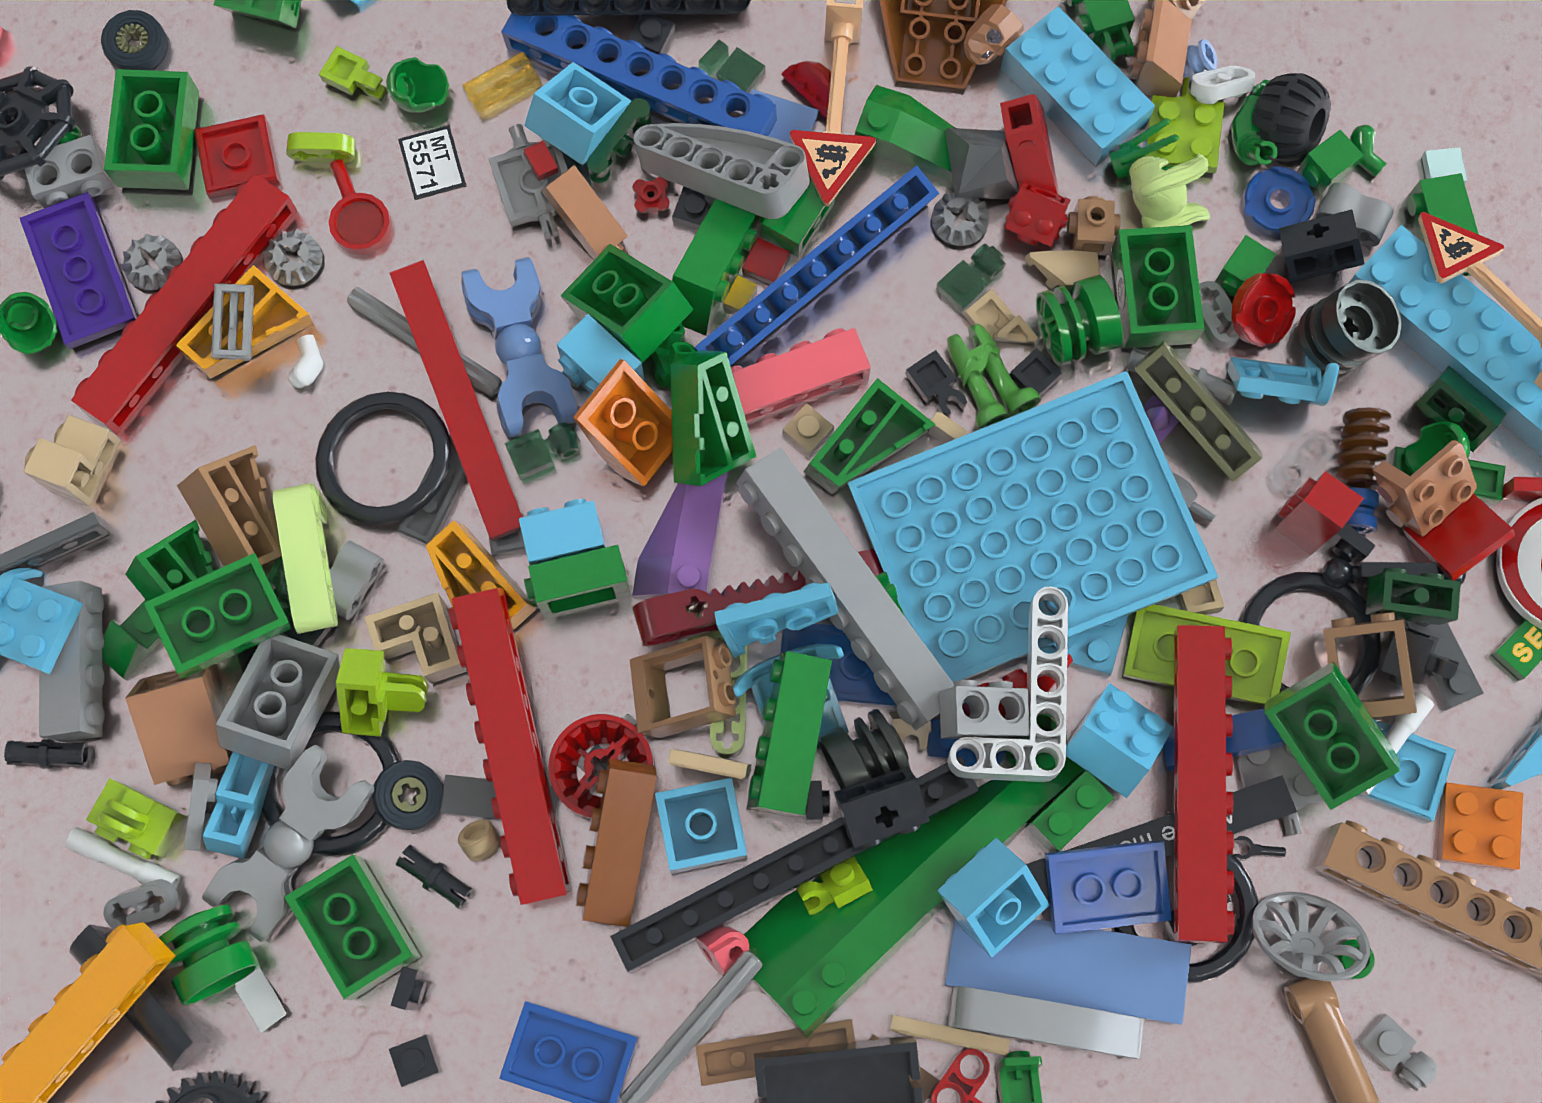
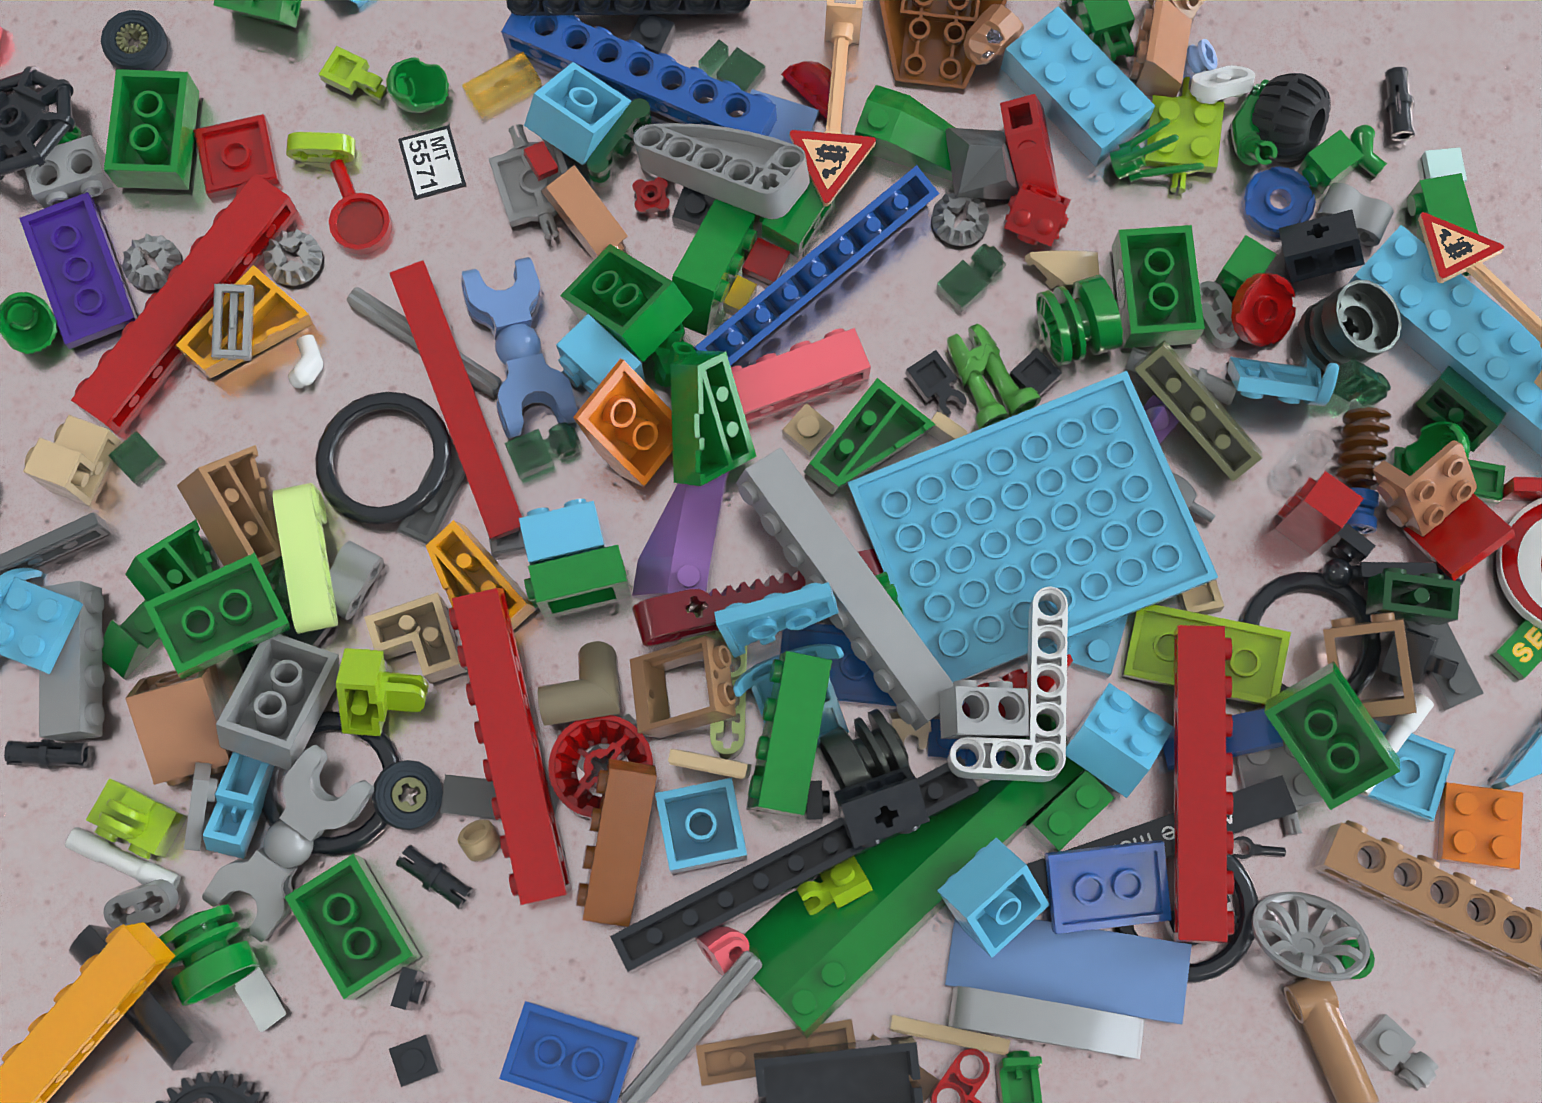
(135, 457): none -> clear green tile
(590, 696): none -> dark tan brick
(999, 320): tan slope -> none
(1093, 225): medium nougat brick -> none
(1163, 194): yellowish green hair -> none
(1362, 383): none -> clear green plate
(1401, 123): none -> black pin

